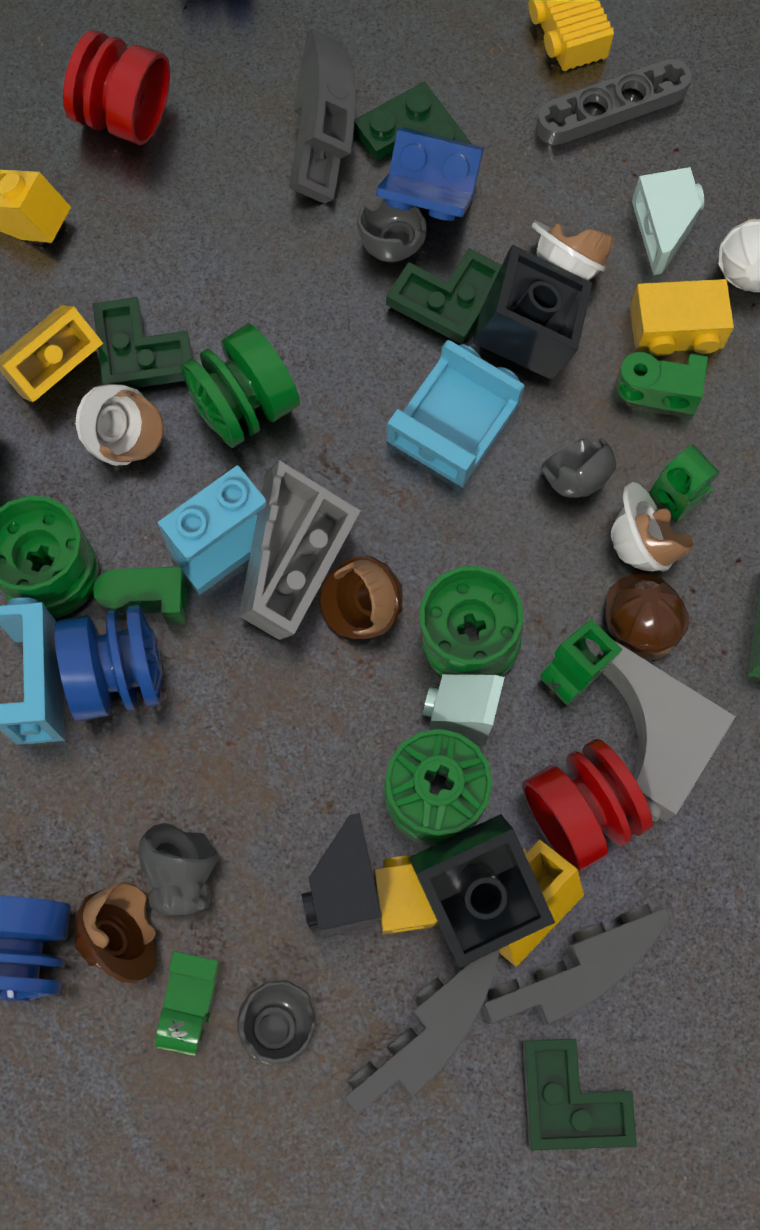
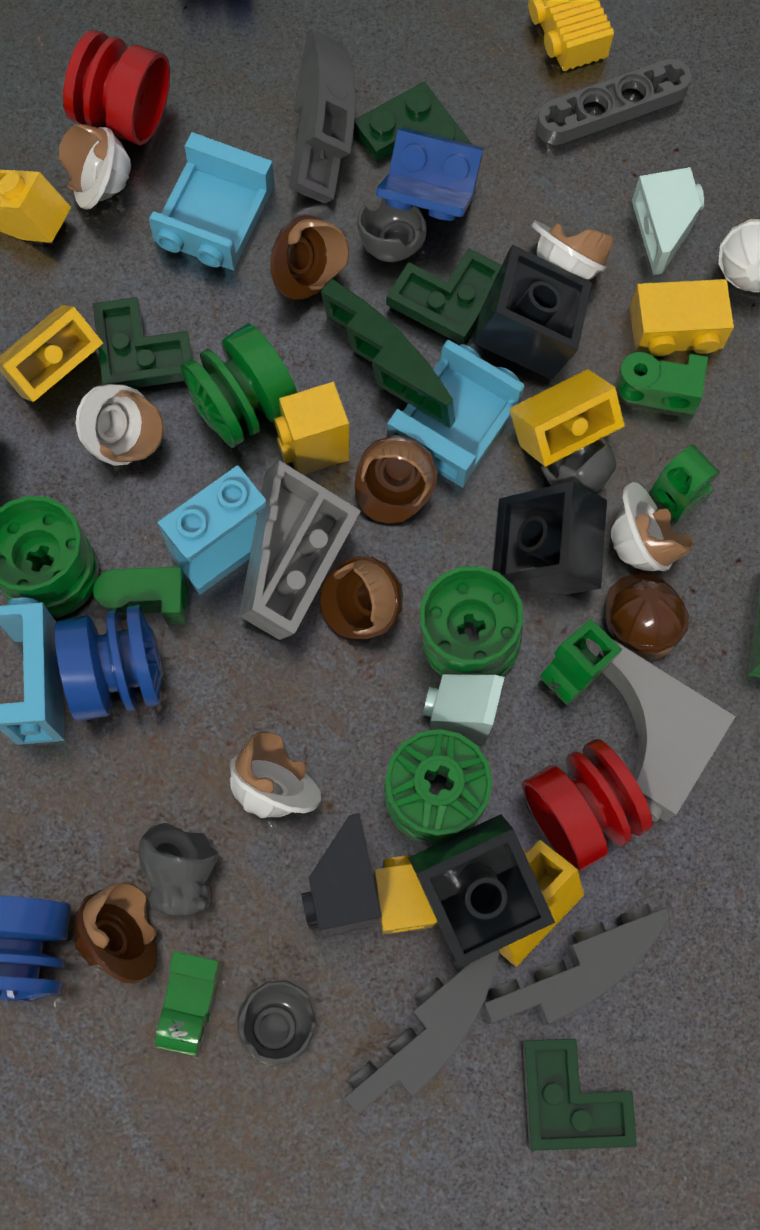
(94, 163): none -> piece
(214, 202): none -> medium azure panel
(270, 781): none -> white piece
(307, 256): none -> reddish brown piece
(313, 429): none -> yellow brick
(394, 359): none -> dark green slope
(394, 479): none -> reddish brown piece
(551, 539): none -> black slope
(567, 417): none -> yellow brick

